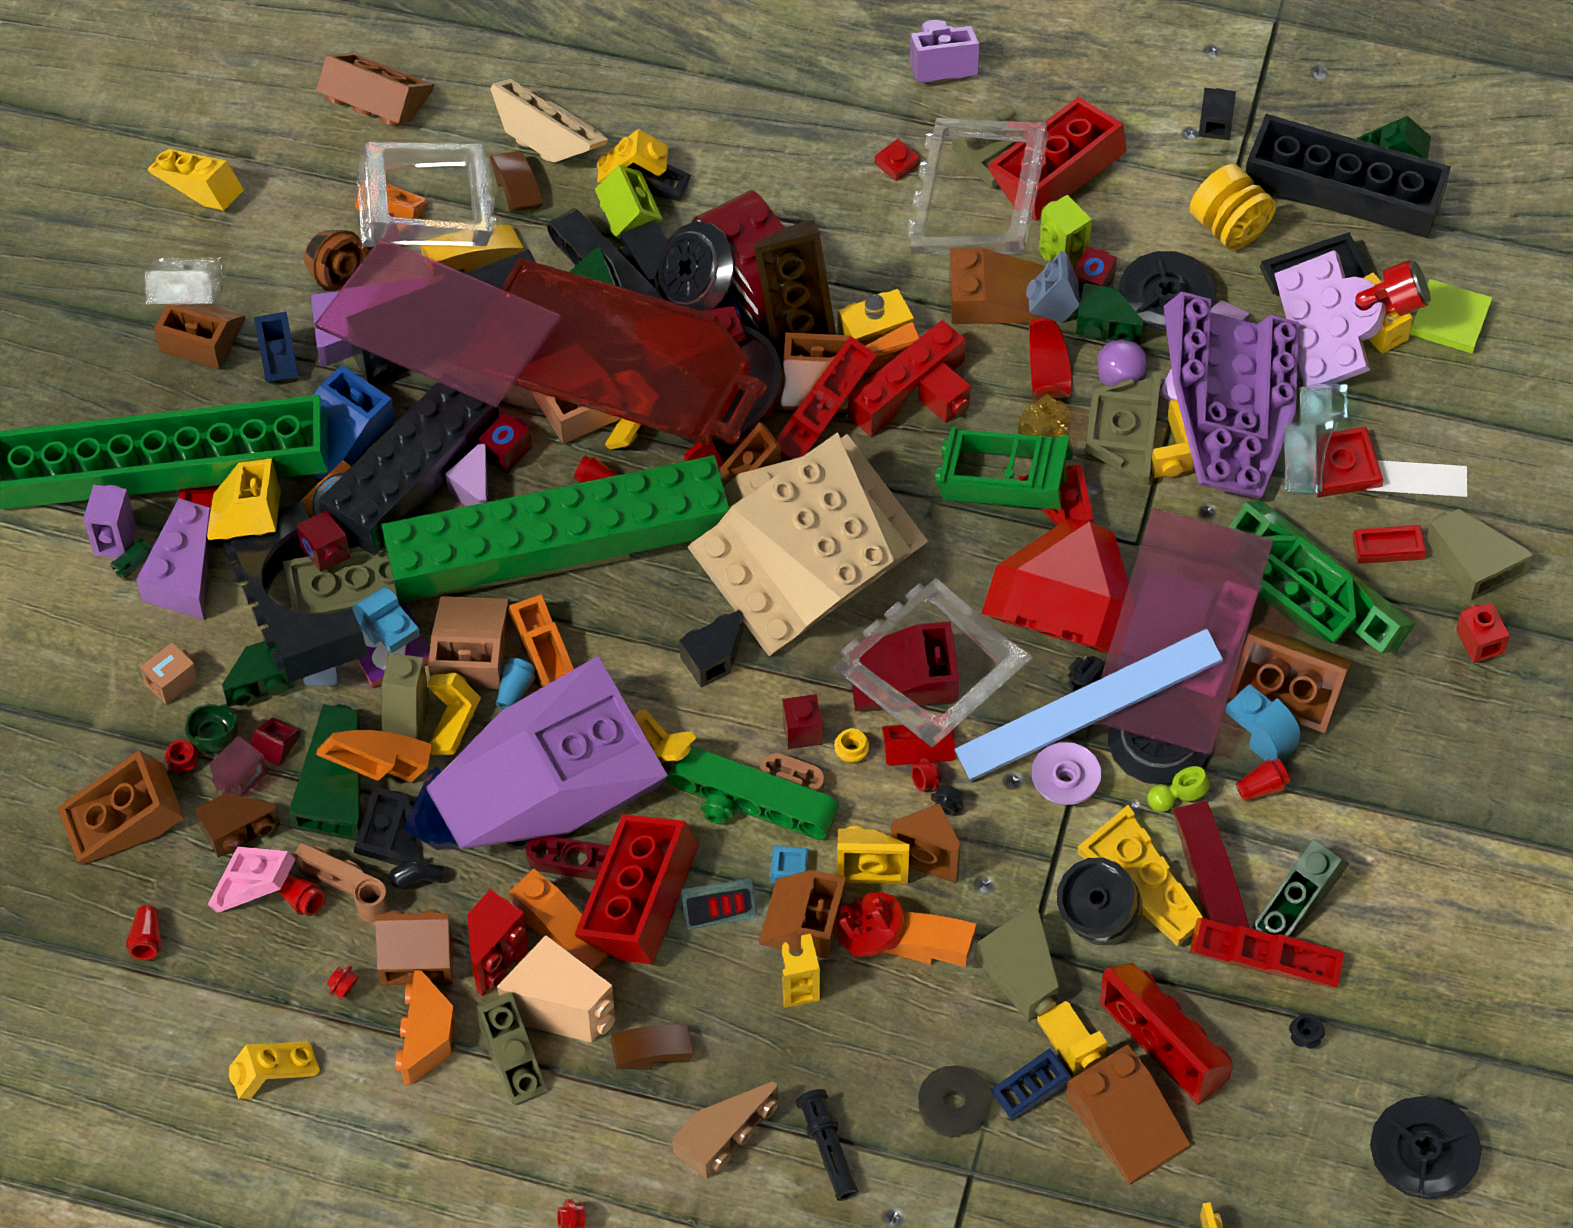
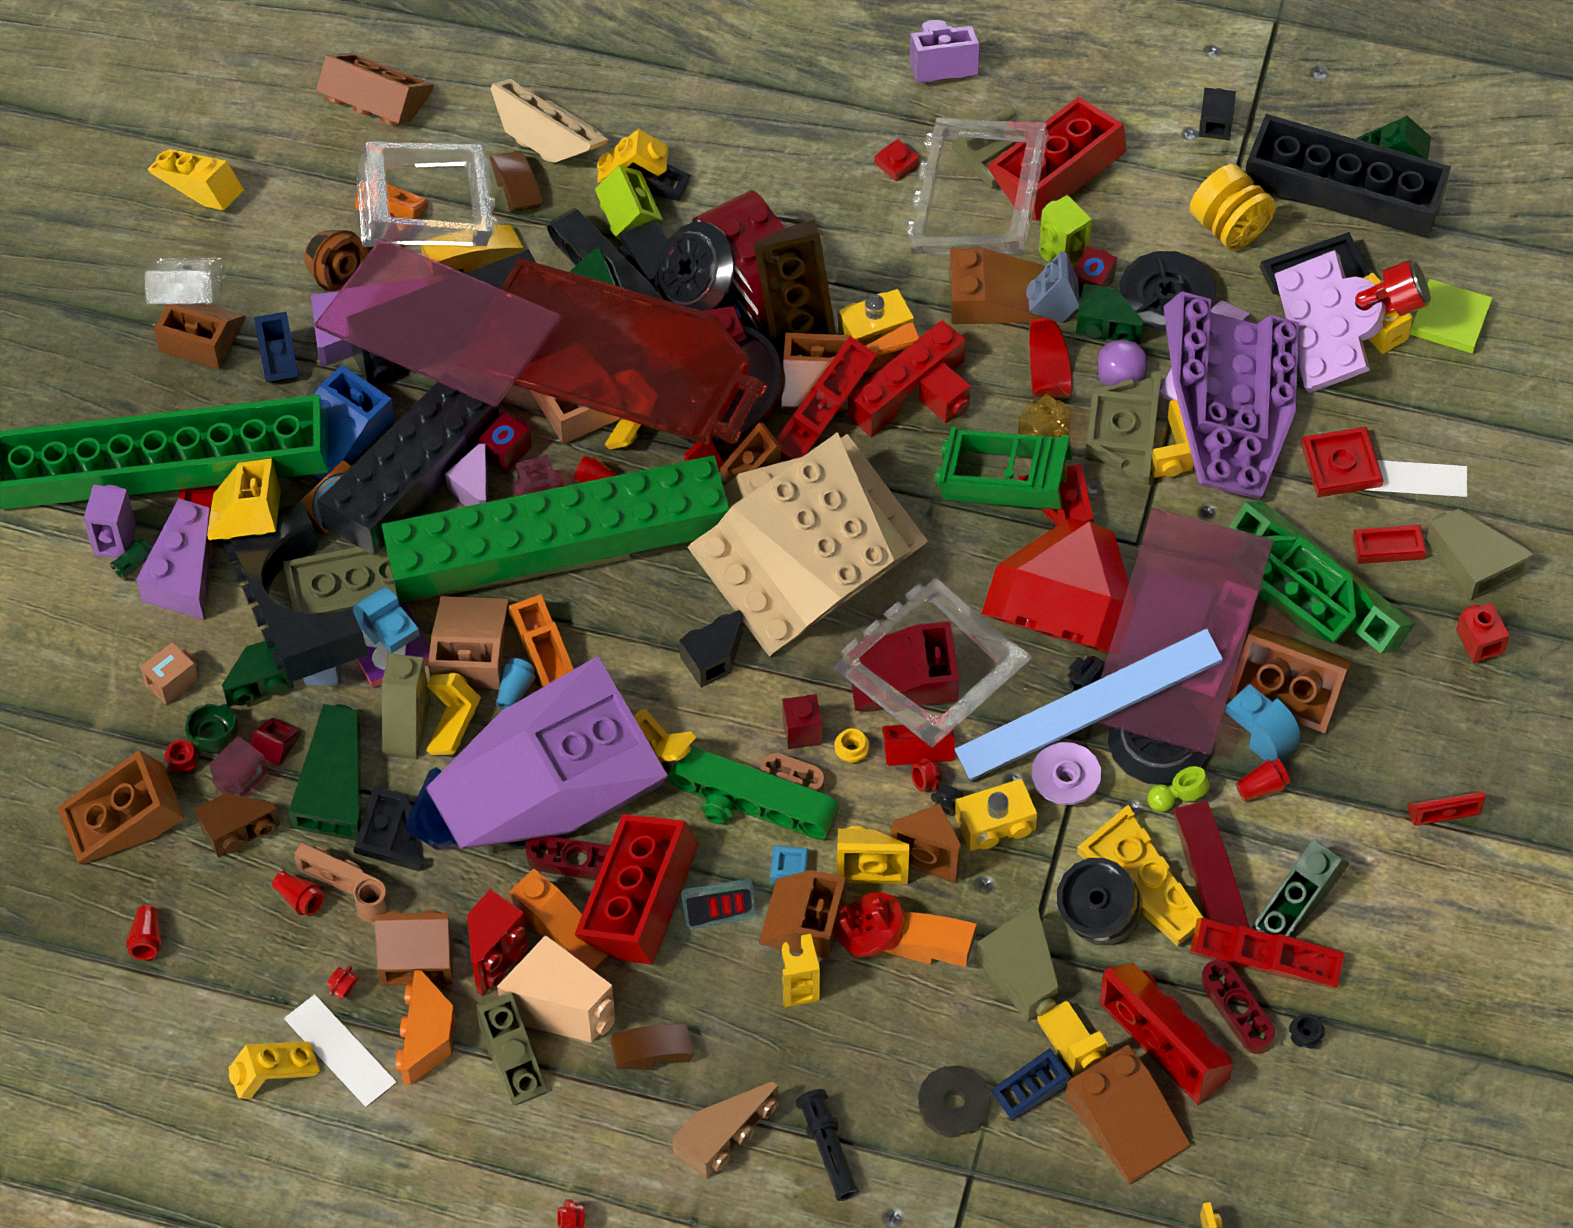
(250, 876): bright pink wing -> none
(323, 541): dark red brick -> none
(340, 1050): none -> white sticker
(377, 753): orange slope -> none
(414, 872): black arm -> none
(536, 476): none -> clear pink brick
(995, 814): none -> yellow piece
(1237, 1022): none -> dark red beam
(1307, 440): clear light blue arch -> none
(1428, 1122): black piece -> none
(1446, 807): none -> red slope

